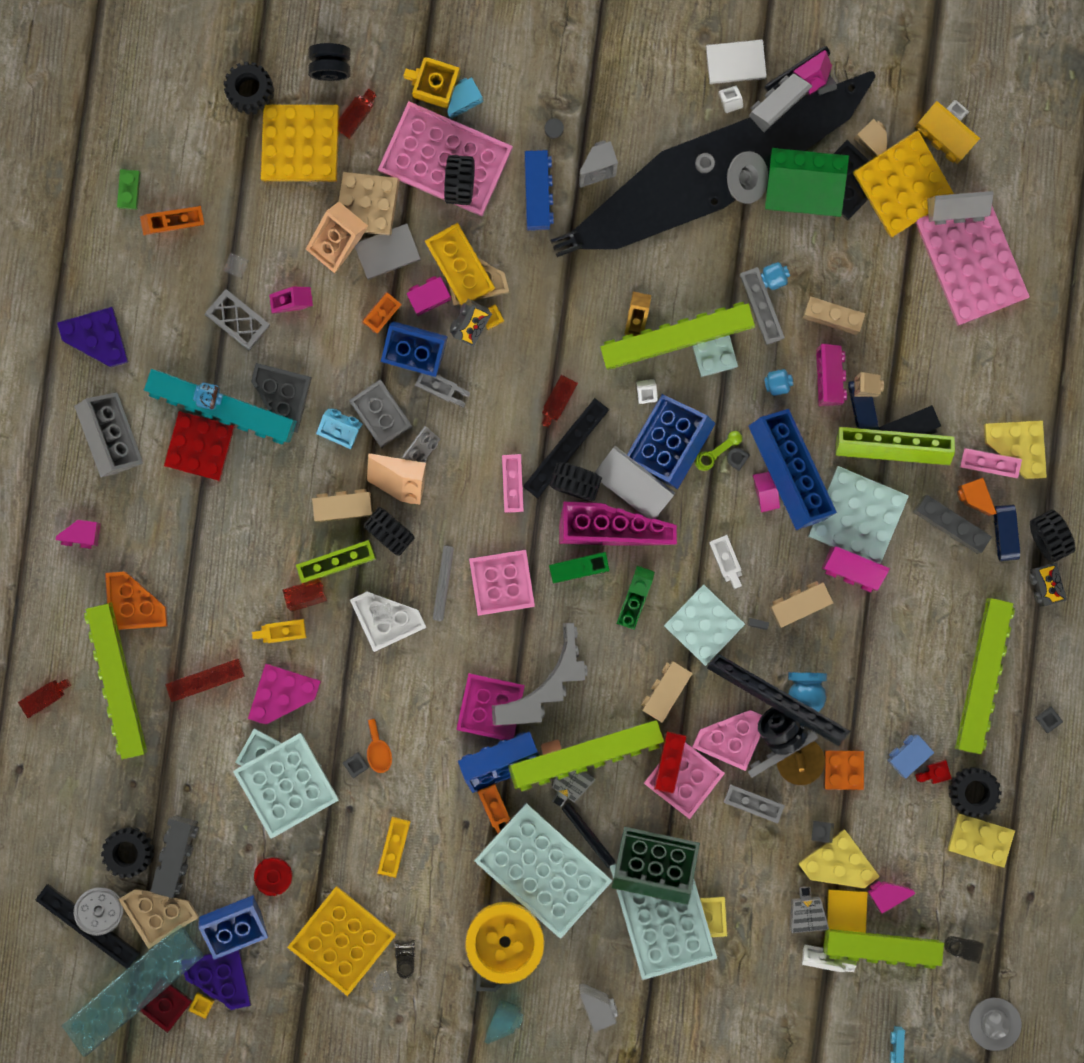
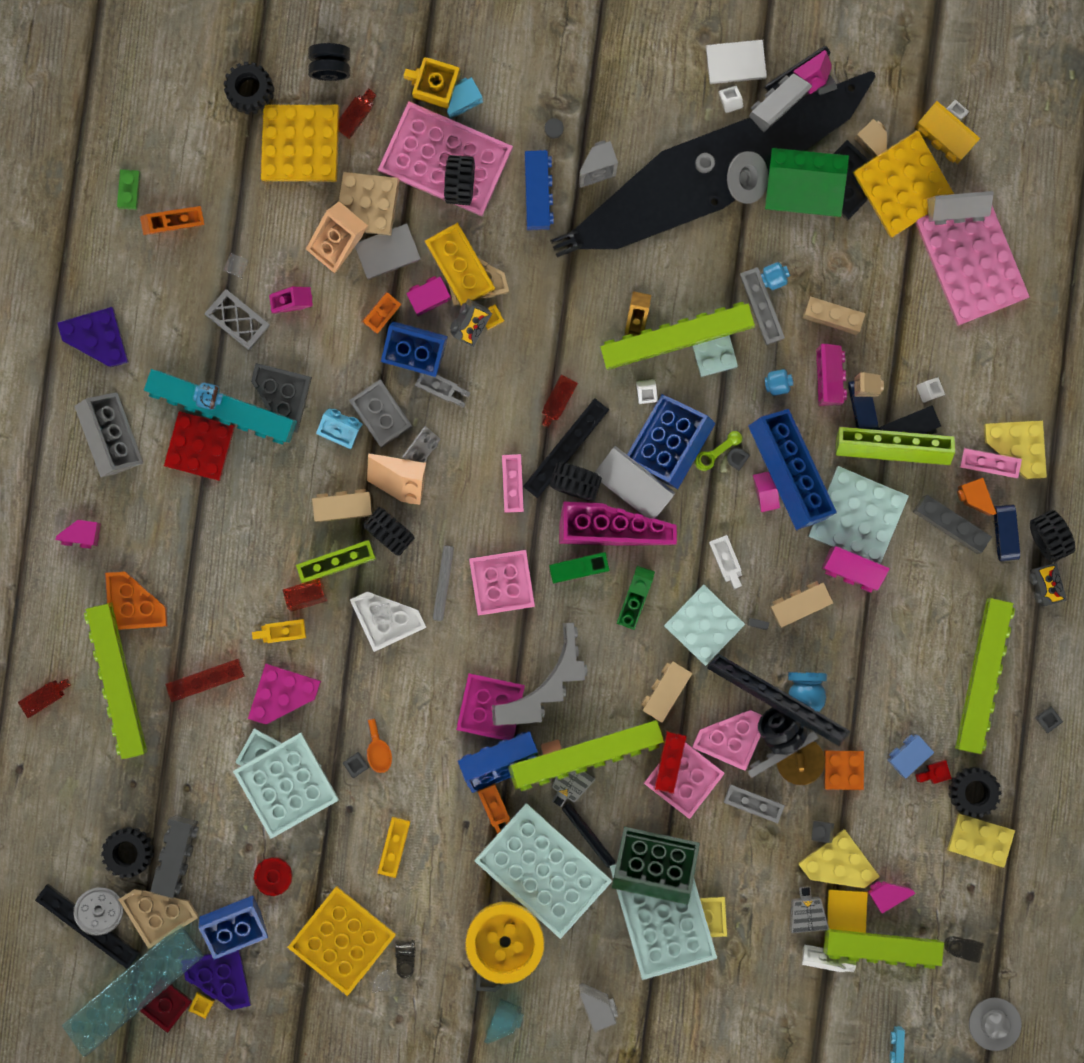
(930, 390): none -> white slope

